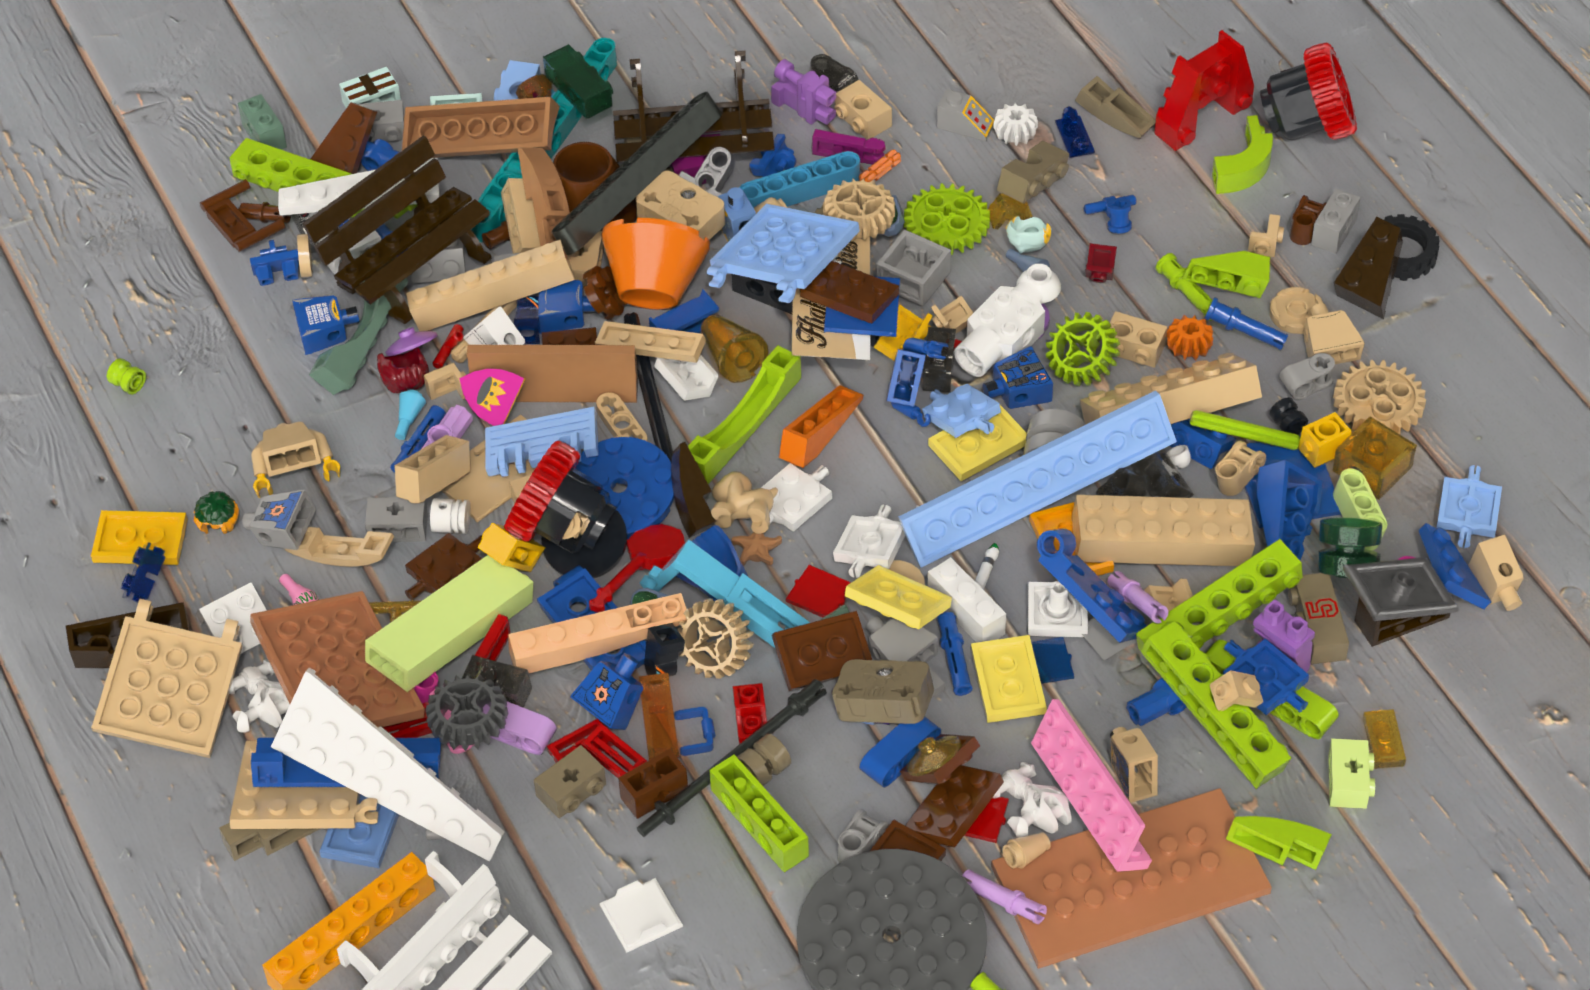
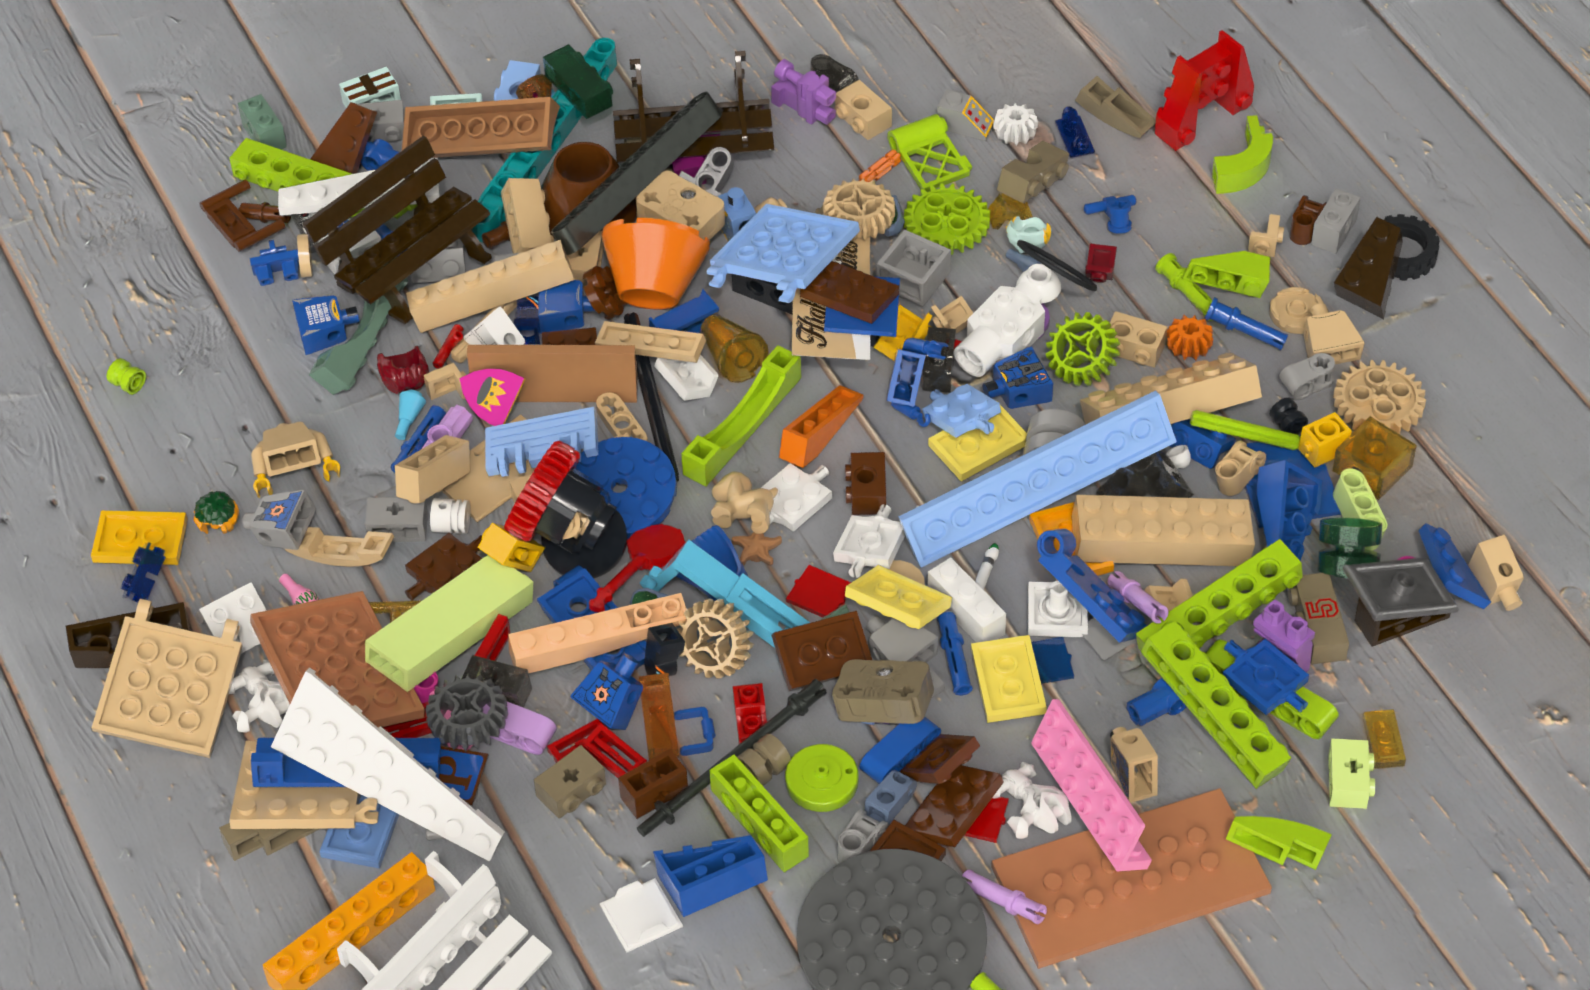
(409, 340): medium lavender dish -> none
(462, 771): none -> piece
(545, 189): medium nougat slope -> none
(690, 492): dark brown slope -> none
(710, 873): none -> blue wedge
(774, 161): blue hips -> none
(804, 181): dark azure beam -> none
(821, 777): none -> lime wheel
(830, 143): magenta hinge -> none
(867, 482): none -> reddish brown brick
(890, 796): none -> sand blue leg
(924, 135): none -> lime piece
(933, 754): clear yellow dish -> none
(1023, 850): tan cone -> none
(1030, 248): none -> black piece
(1236, 689): tan bracket -> none
(1310, 97): piece -> none
(1469, 507): light blue plate -> none

